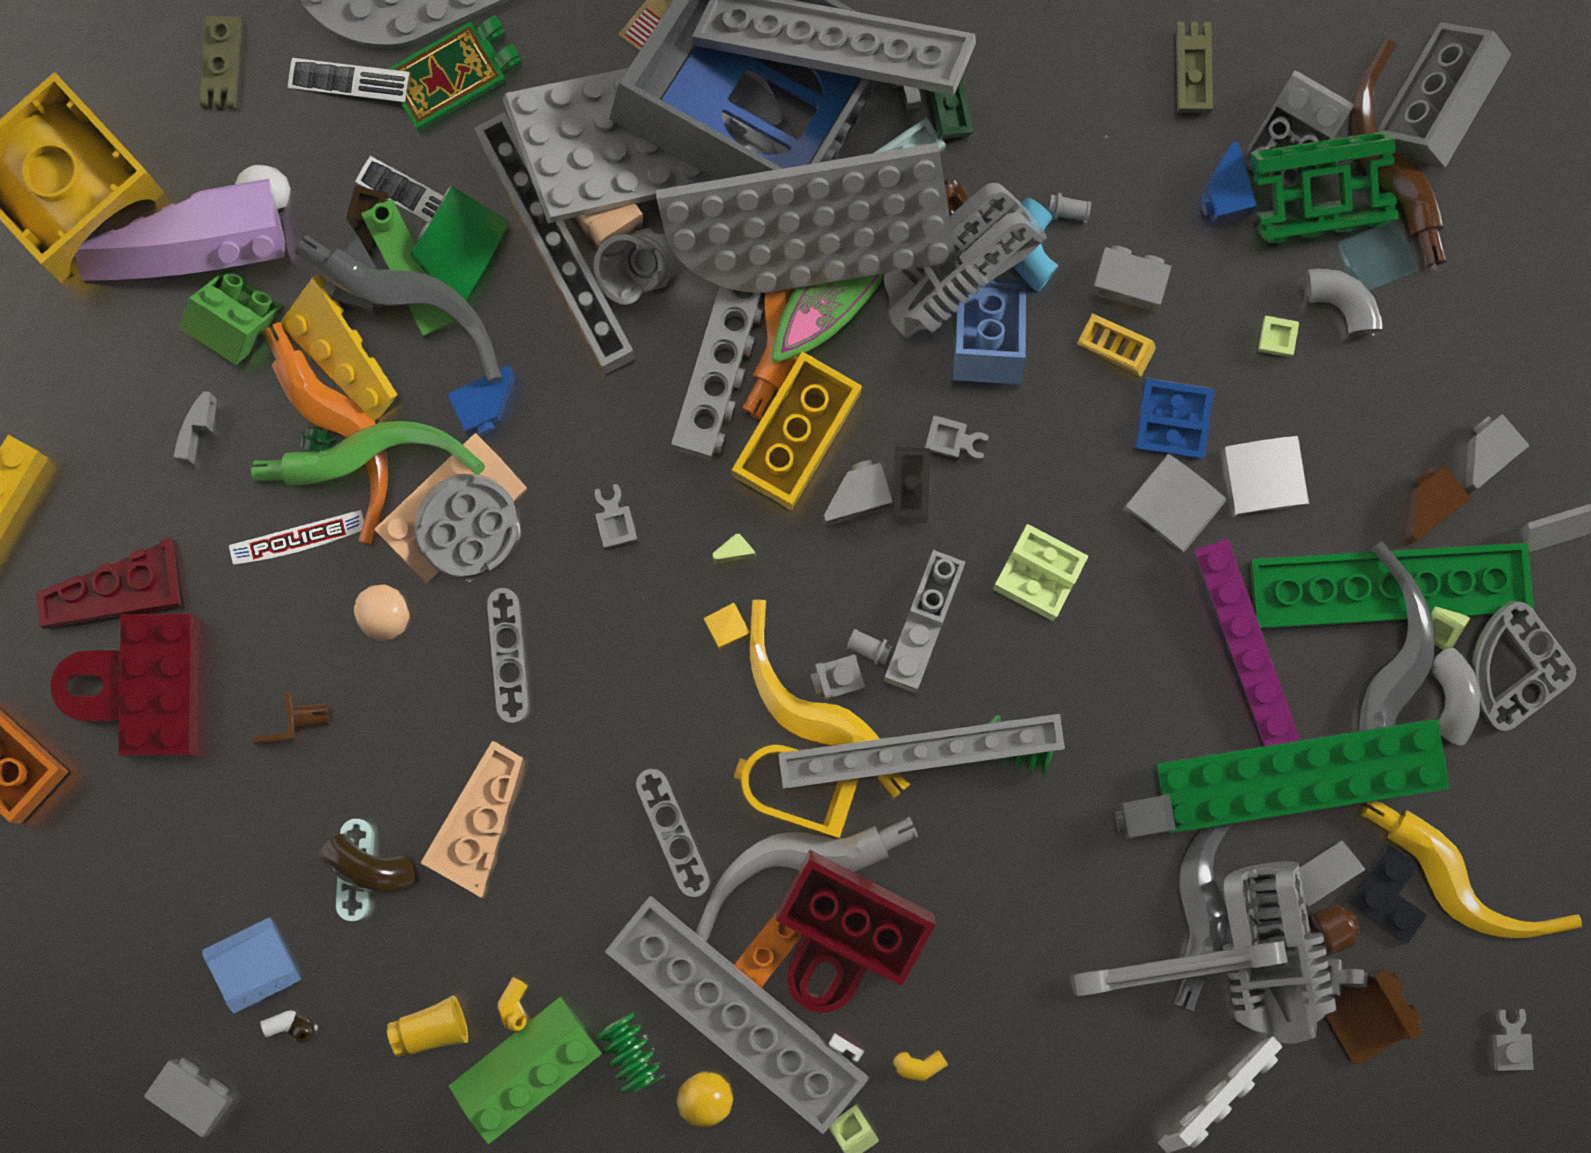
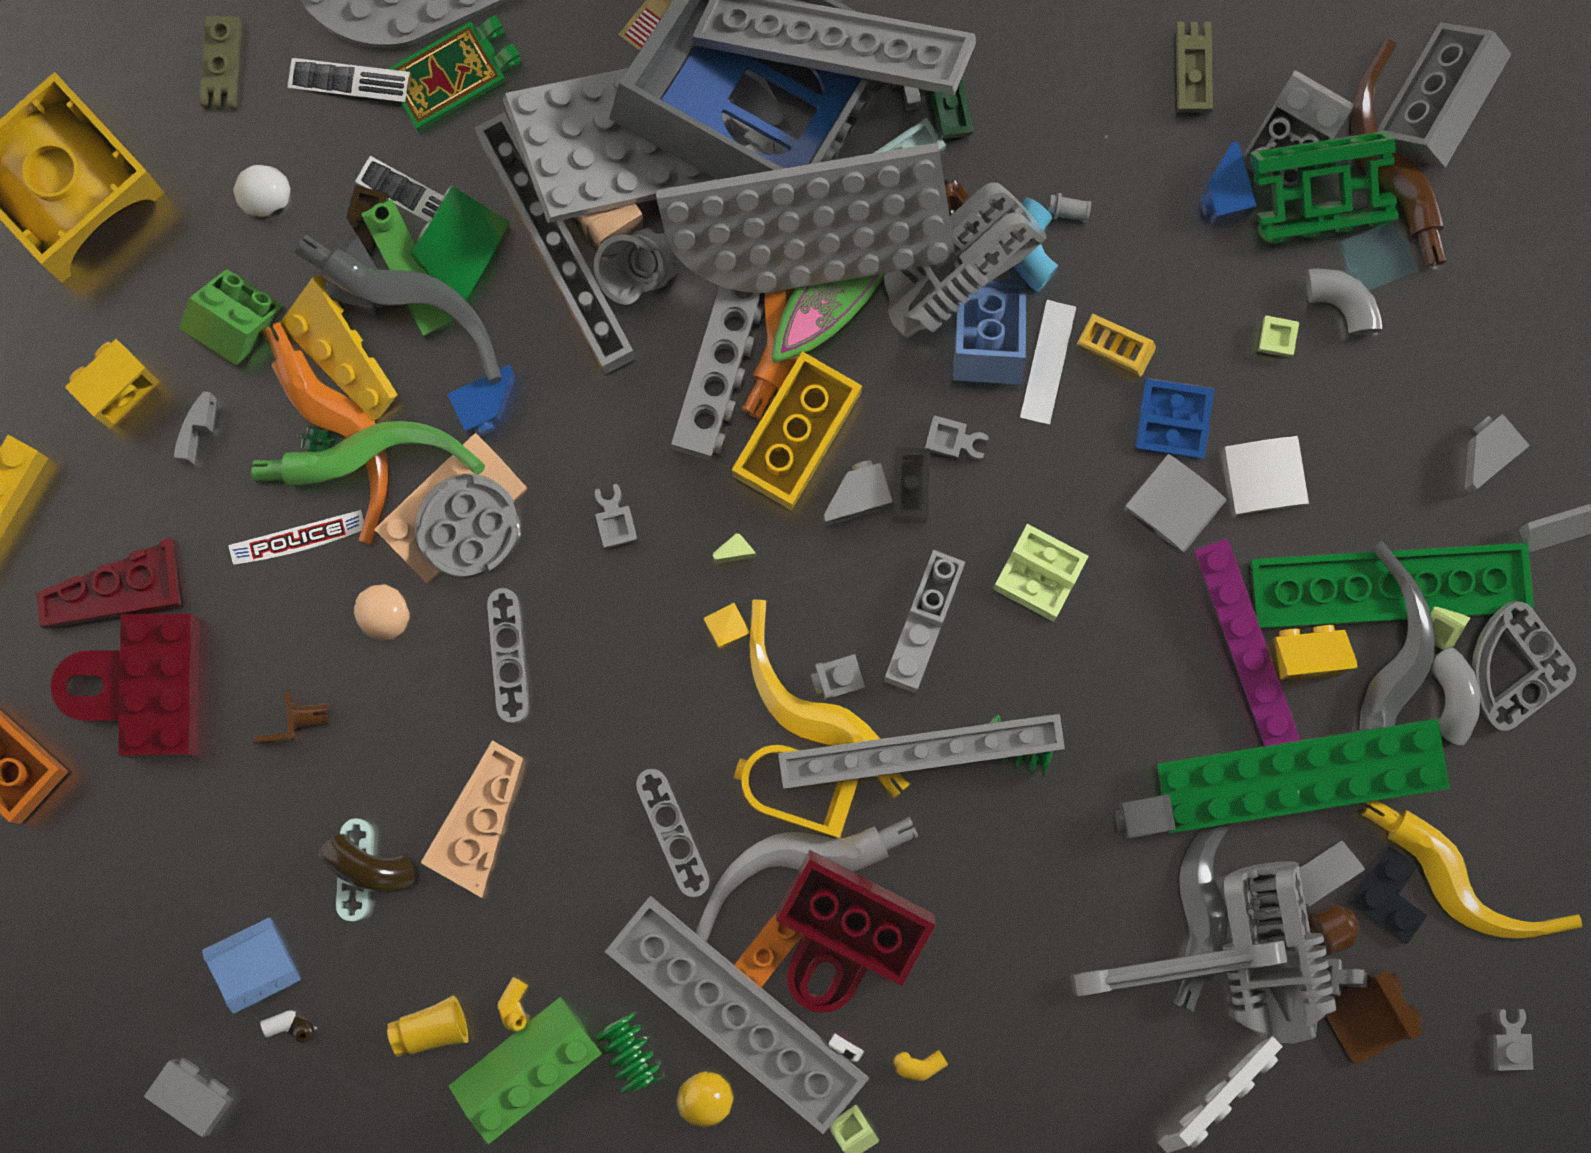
(111, 383): none -> yellow brick
(197, 235): lavender wedge -> none
(869, 647): light grey pin -> none
(1048, 362): none -> white sticker
(1131, 278): light grey brick -> none
(1312, 654): none -> yellow slope
(1433, 502): reddish brown slope -> none

